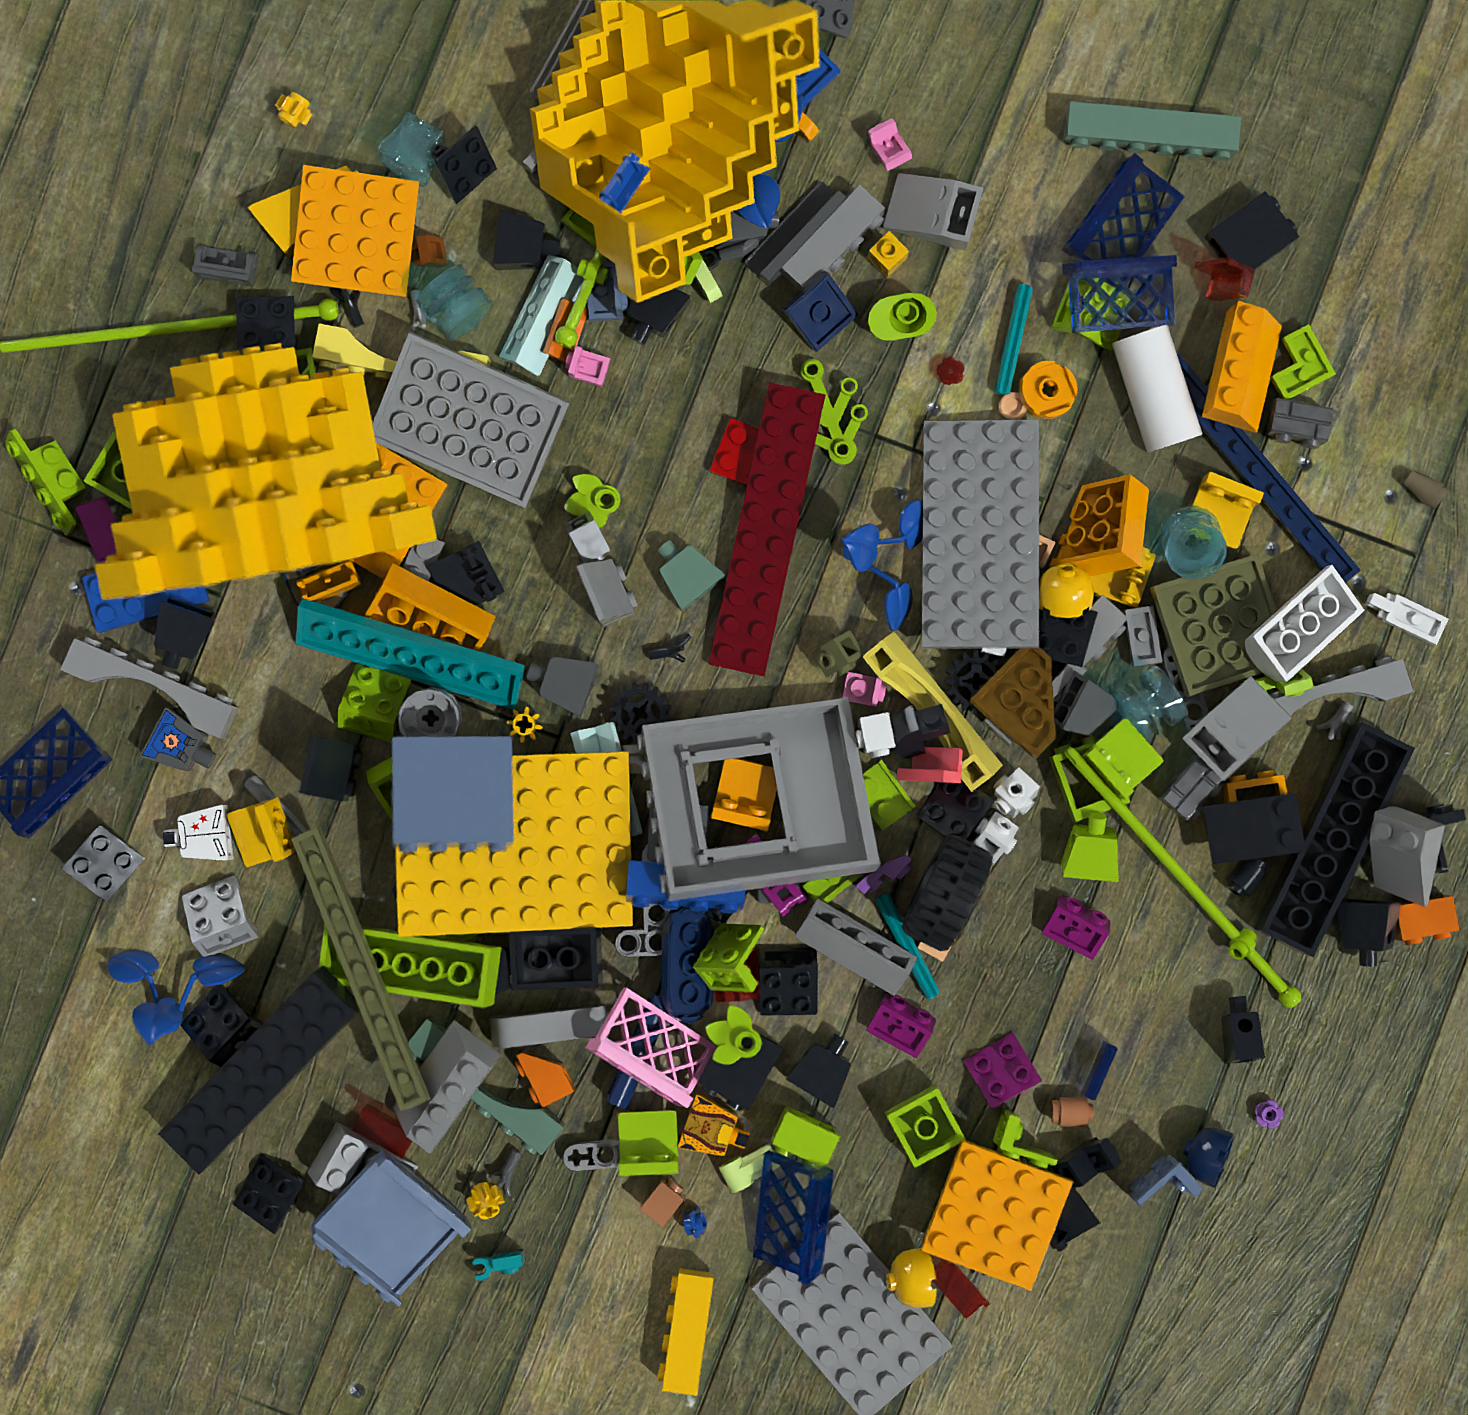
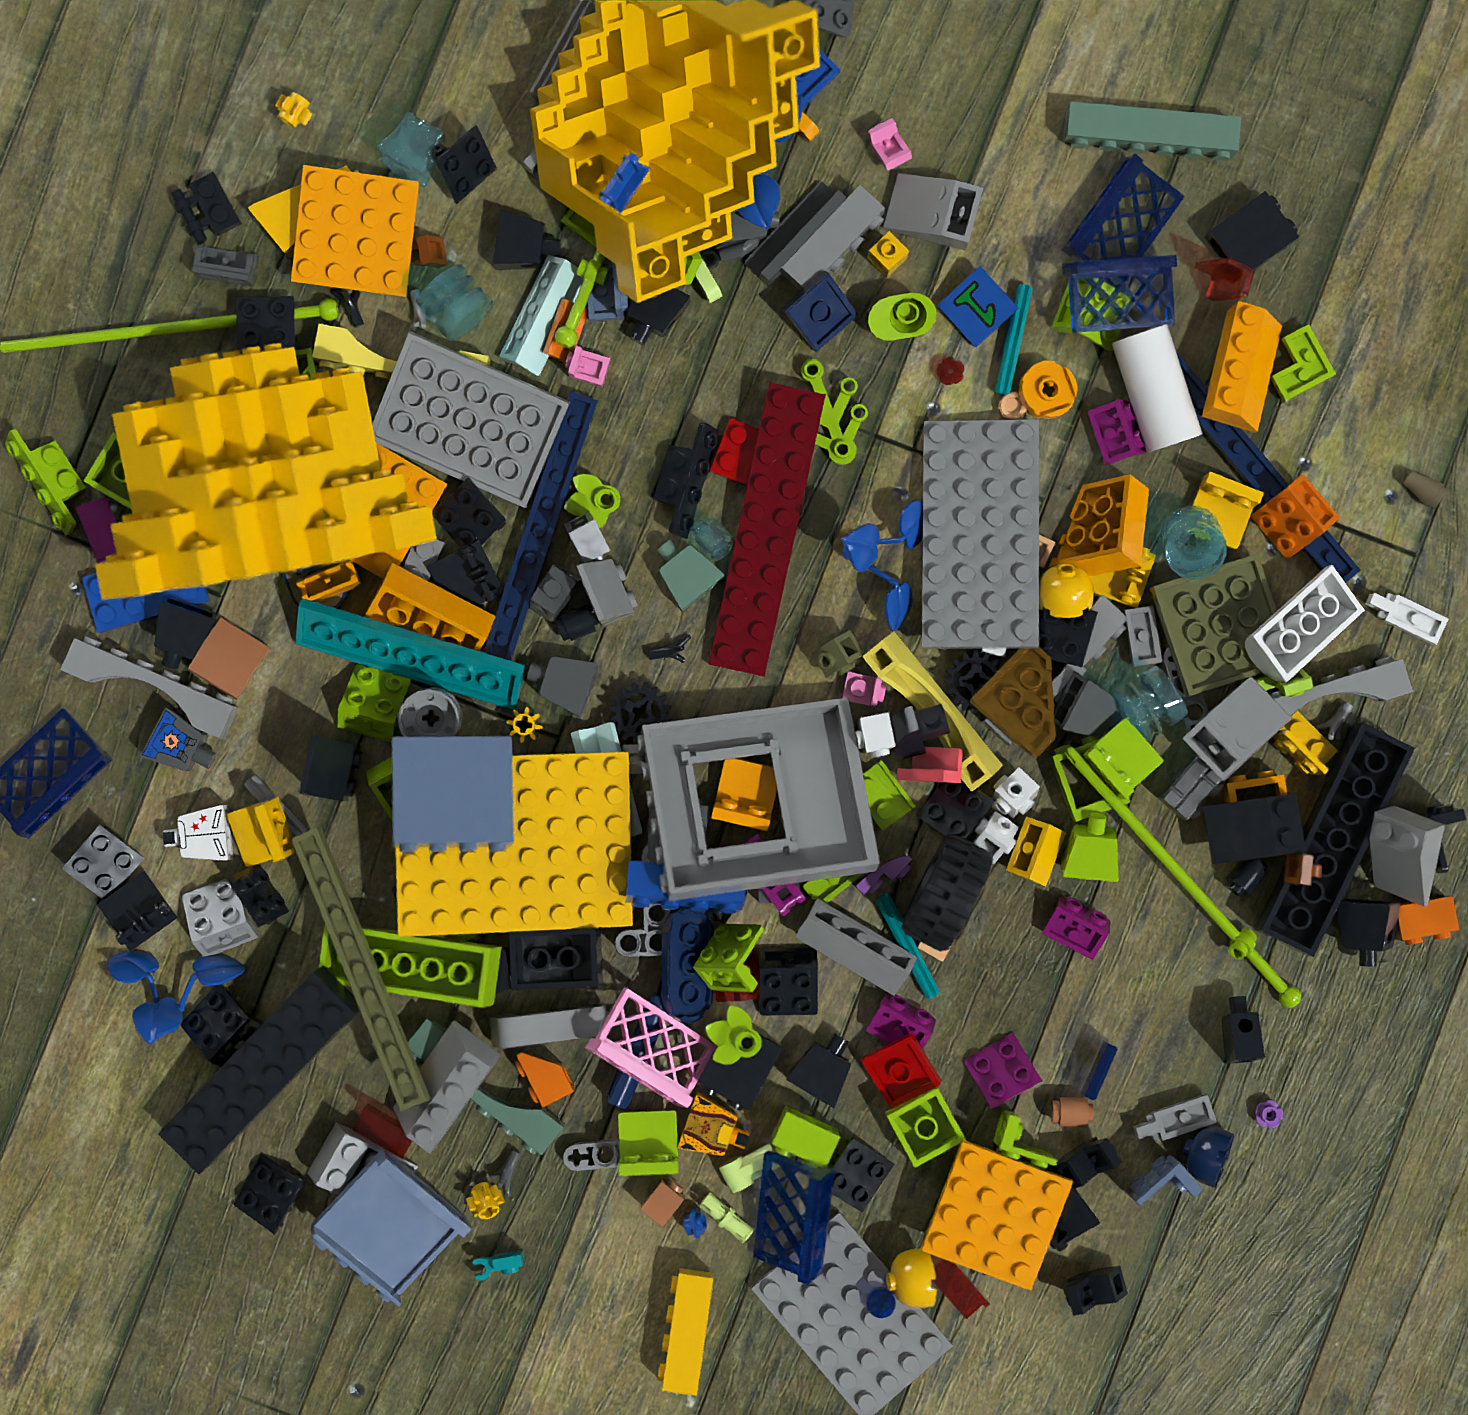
(137, 911): none -> black hinge
(214, 204): none -> black plate
(228, 658): none -> nougat slope
(258, 895): none -> black hinge
(469, 515): none -> black hinge
(540, 527): none -> dark blue plate
(555, 592): none -> dark grey torso
(577, 623): none -> black brick
(684, 477): none -> black bracket
(710, 539): none -> clear light blue head
(726, 1217): none -> yellowish green pin
(858, 1174): none -> black hinge
(880, 1302): none -> clear blue tile
(901, 1070): none -> red plate
(978, 306): none -> blue tile
(1036, 851): none -> yellow brick
(1095, 1288): none -> black brick
(1116, 431): none -> magenta bracket
(1177, 1119): none -> light grey hinge
(1295, 517): none -> orange bracket
(1299, 422): flat silver brick -> none
(1300, 869): none -> dark orange tile
(1305, 745): none -> yellow bracket

